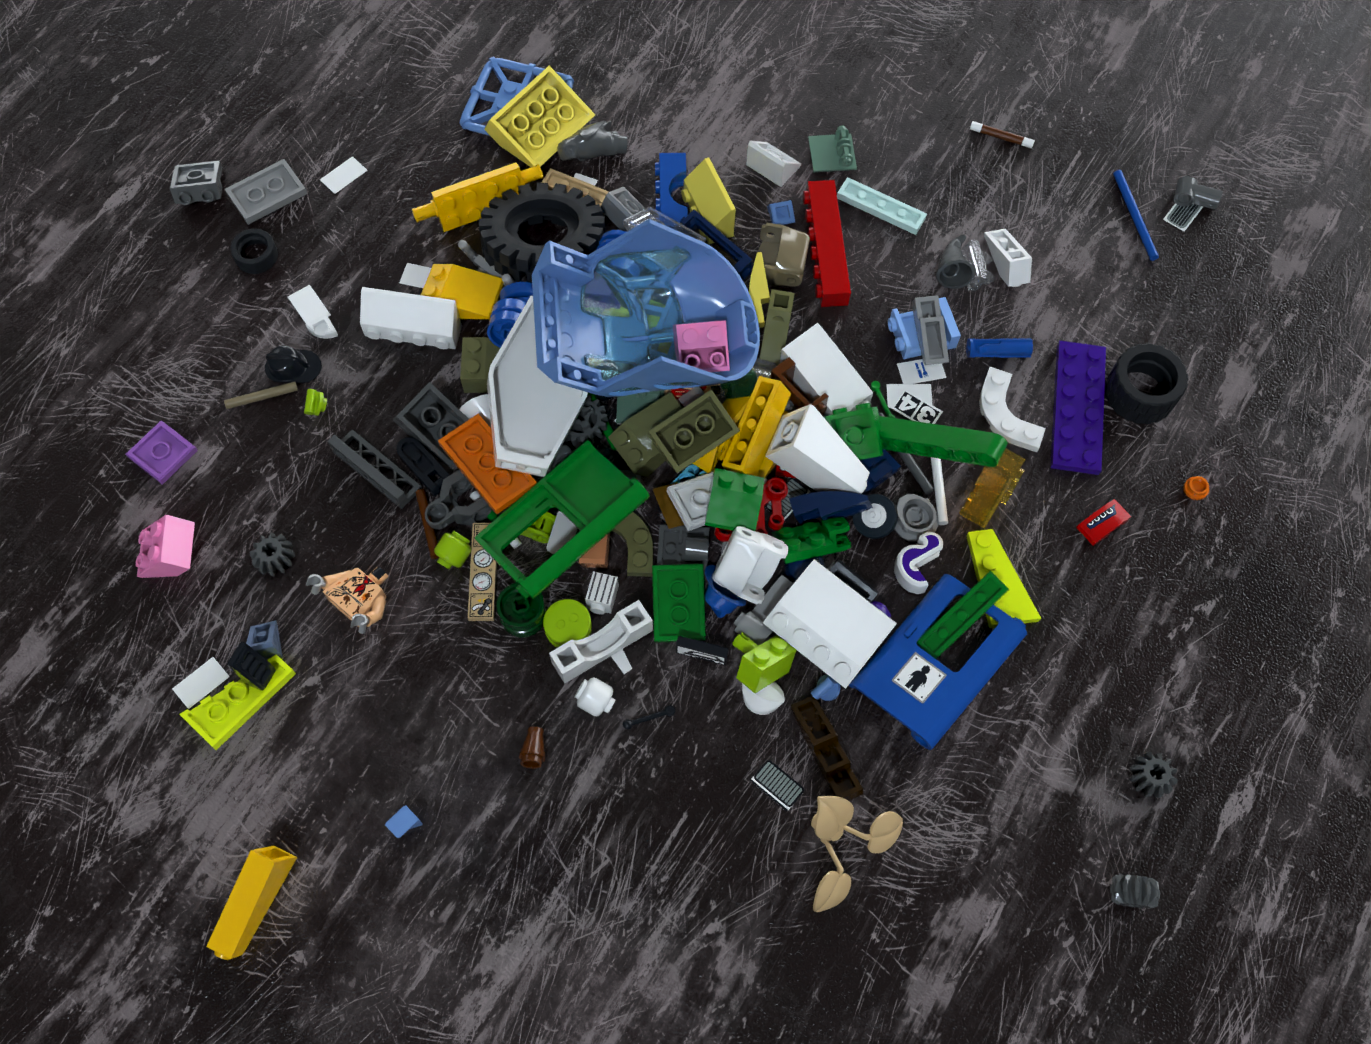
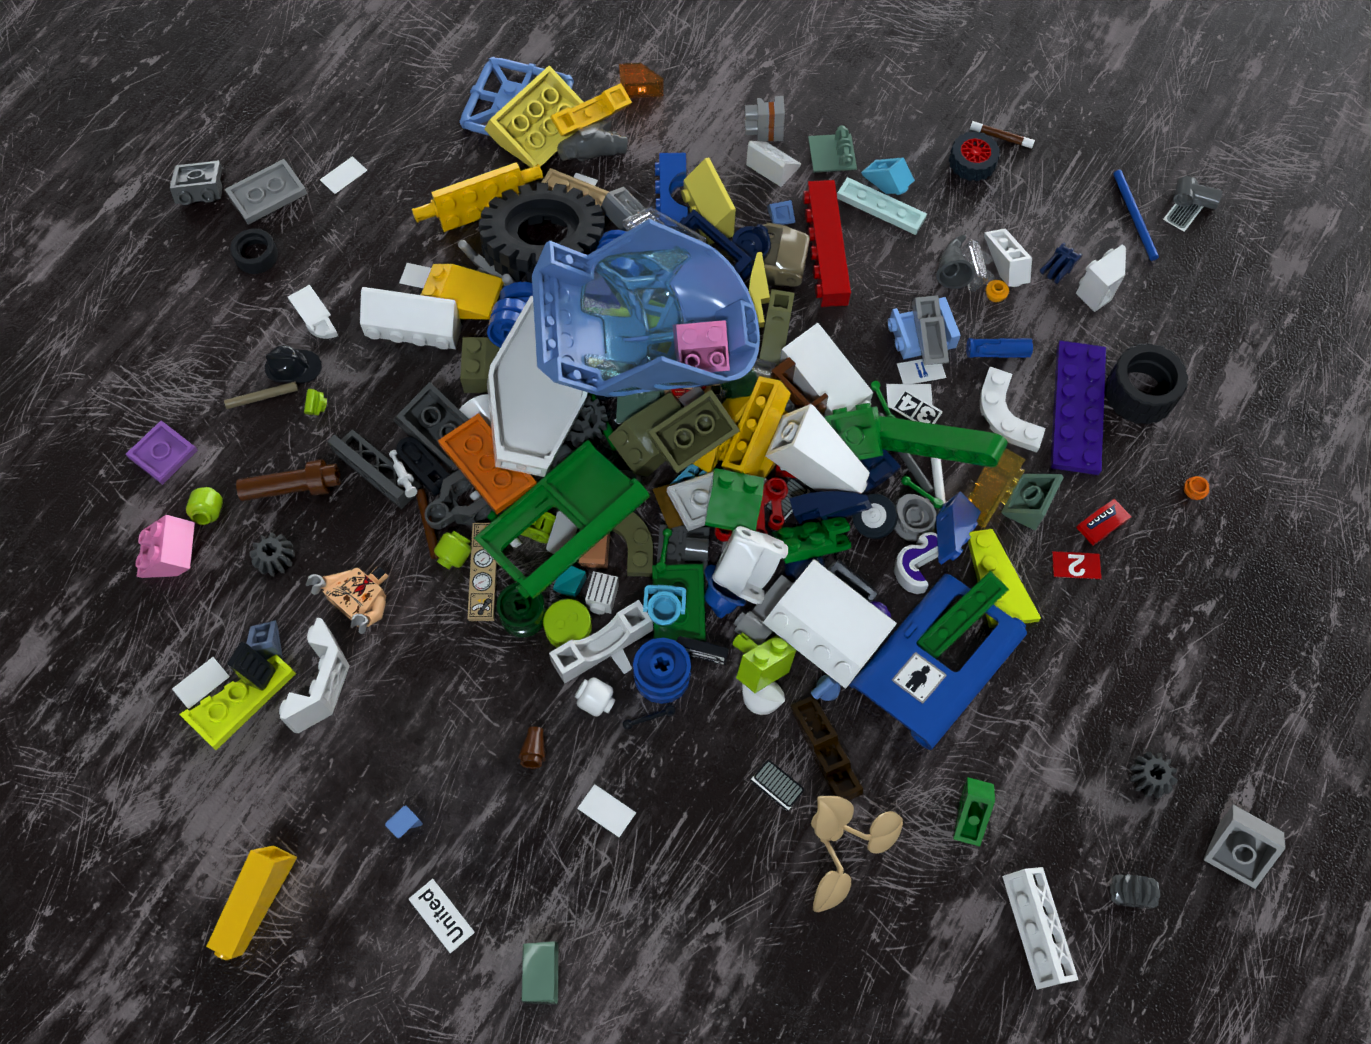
(204, 505): none -> lime head
(302, 711): none -> white slope
(316, 478): none -> reddish brown piece
(404, 479): none -> white piece
(441, 915): none -> white sticker
(540, 973): none -> sand green piece
(570, 582): none -> teal slope
(592, 111): none -> yellow slope
(606, 810): none -> white sticker
(640, 81): none -> clear orange slope
(648, 665): none -> blue wheel
(661, 566): none -> green hinge
(664, 606): none -> medium azure piece
(753, 240): none -> dark blue cap
(766, 119): none -> light grey hips
(889, 175): none -> medium azure slope
(937, 503): none -> green hinge
(954, 524): none -> blue slope
(974, 156): none -> black wheel
(974, 811): none -> green slope
(993, 294): none -> light orange plate
(1032, 498): none -> sand green slope
(1037, 928): none -> white fence
(1064, 260): none -> dark blue arm
(1076, 565): none -> red sticker
(1103, 278): none -> white slope
(1245, 846): none -> light grey slope

